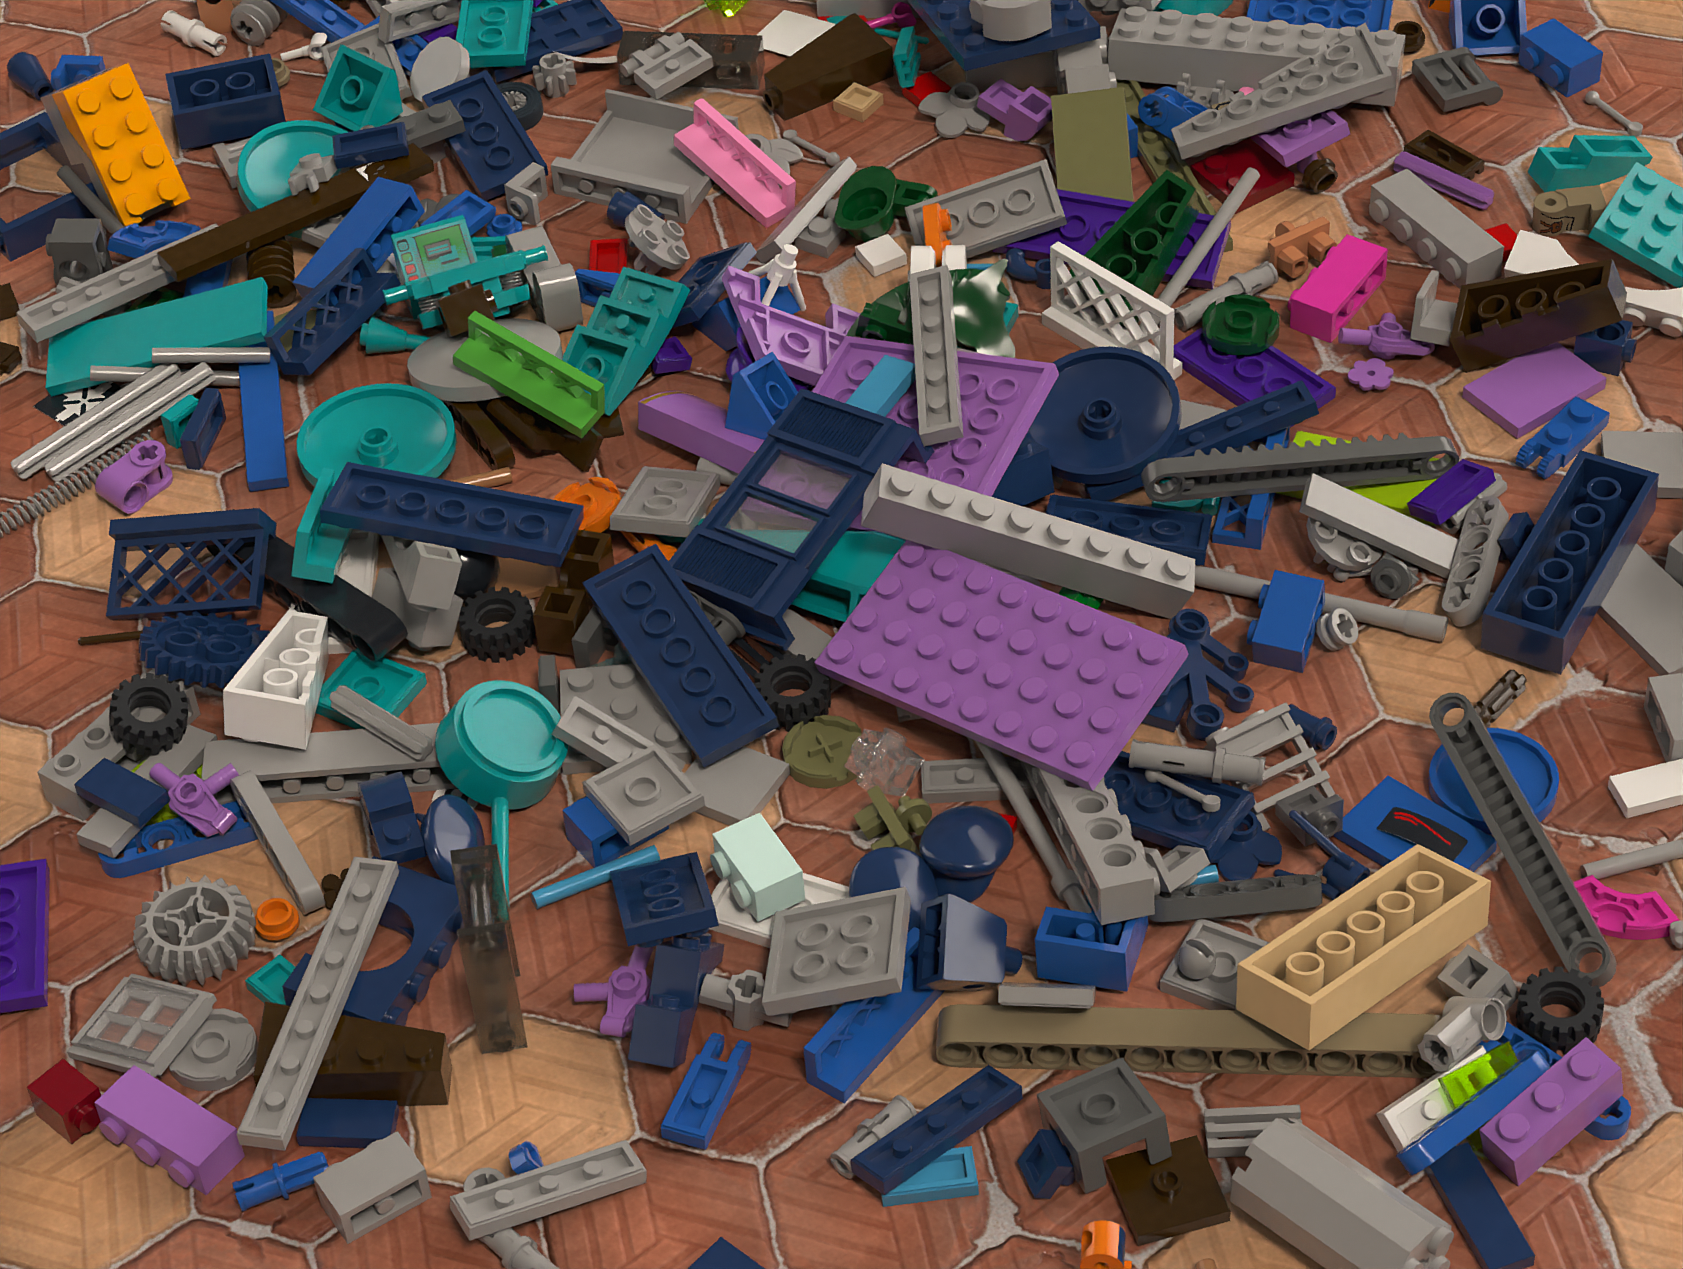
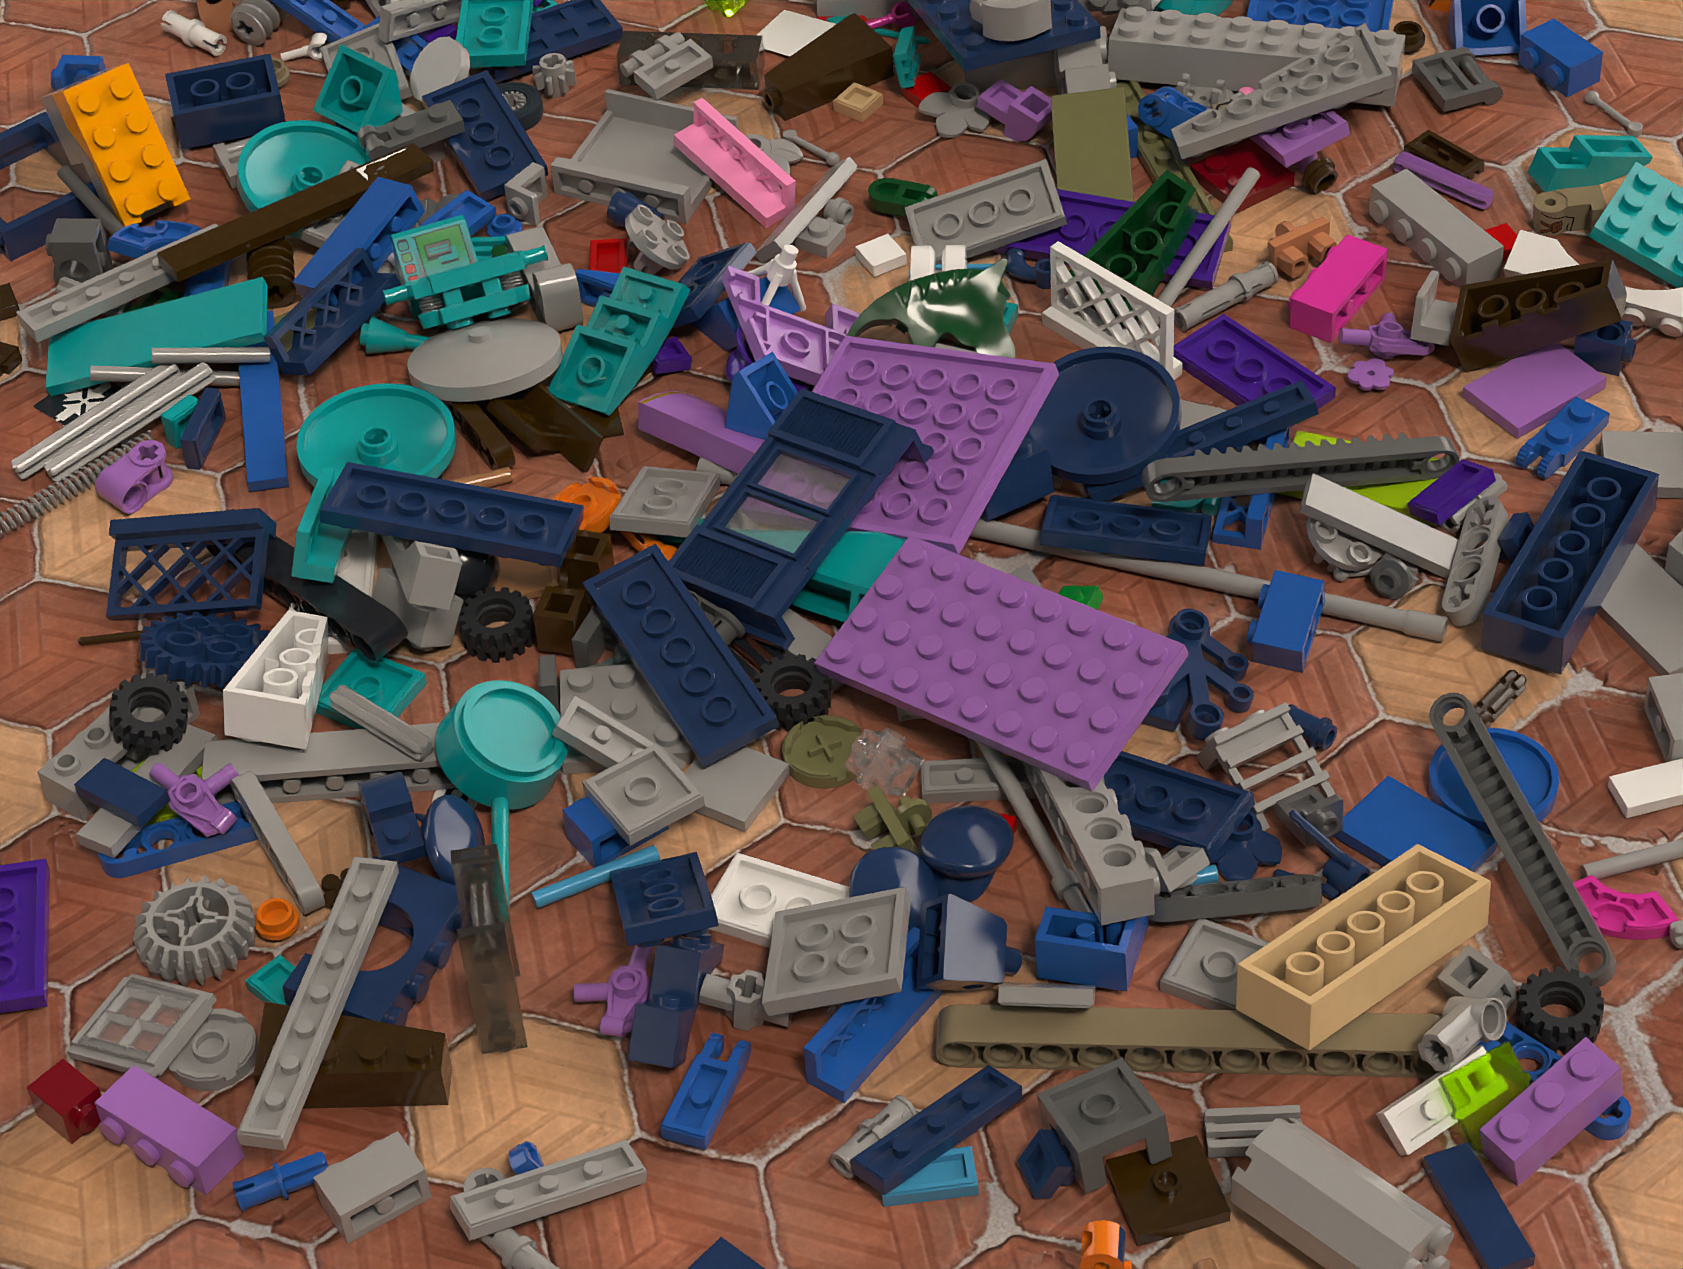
(28, 73): dark blue cone -> none
(311, 171): light grey plate -> none
(346, 1122): dark blue tile -> none
(370, 145): dark blue tile -> none
(461, 303): dark brown brick -> none
(529, 376): bright green fence -> none
(612, 59): white sticker -> none
(757, 867): light aqua brick -> none
(867, 203): dark green piece -> none
(880, 323): dark green hinge -> none
(884, 385): dark azure tile -> none
(935, 356): light grey plate -> none
(936, 224): orange plate -> none
(1027, 542): light grey brick -> none
(1197, 762): light grey pin -> none
(1197, 958): light grey hinge -> none
(1209, 802): light grey hinge -> none
(1240, 325): dark green tile -> none
(1337, 629): light grey bush -> none
(1423, 832): black sticker -> none
(1472, 1113): blue beam -> none

